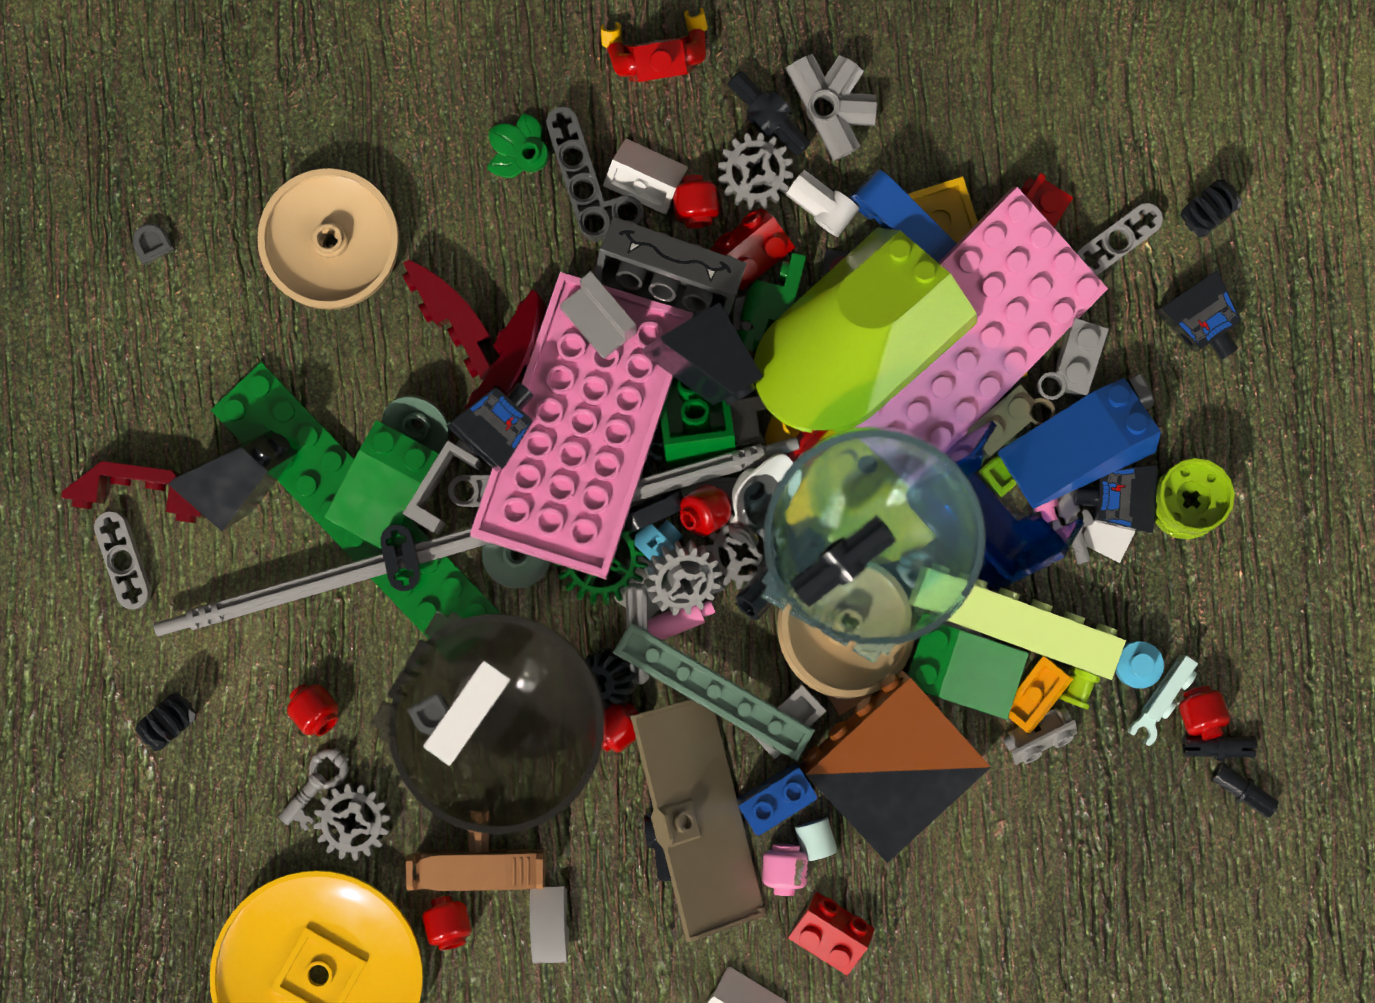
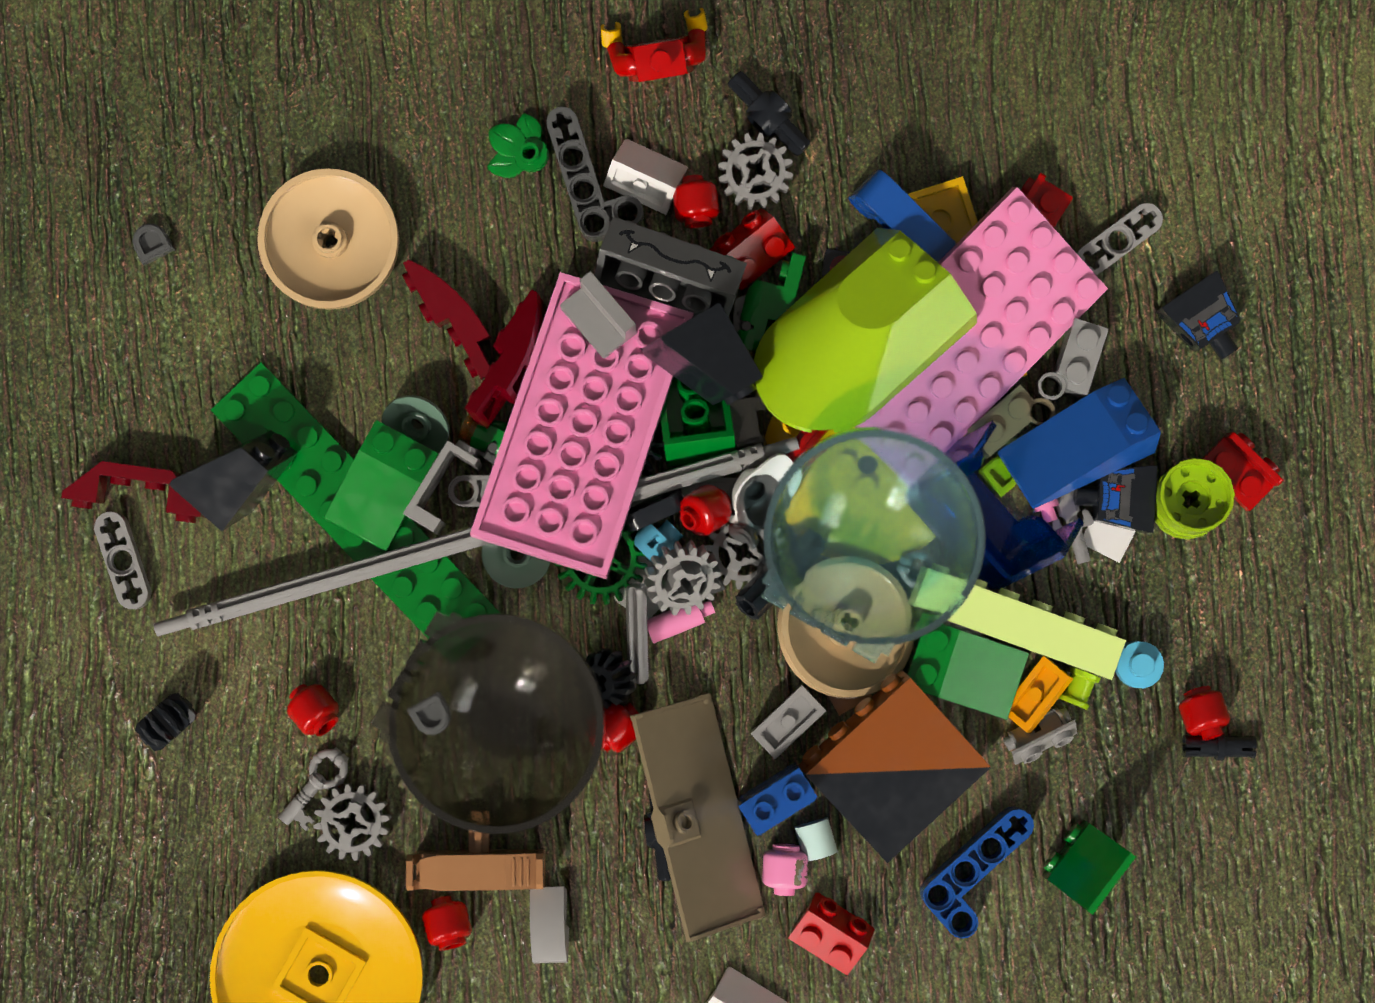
(409, 555): black beam -> none
(466, 713): white sticker -> none
(494, 424): torso -> none
(714, 691): sand green tile -> none
(830, 209): white piece -> none
(836, 89): light grey piece -> none
(843, 561): black piece -> none
(981, 867): none -> blue beam
(1087, 865): none -> green slope
(1142, 390): dark grey tile -> none
(1162, 700): light aqua plate -> none
(1211, 208): black gear -> none
(1244, 790): black axle -> none
(1248, 472): none -> red bracket

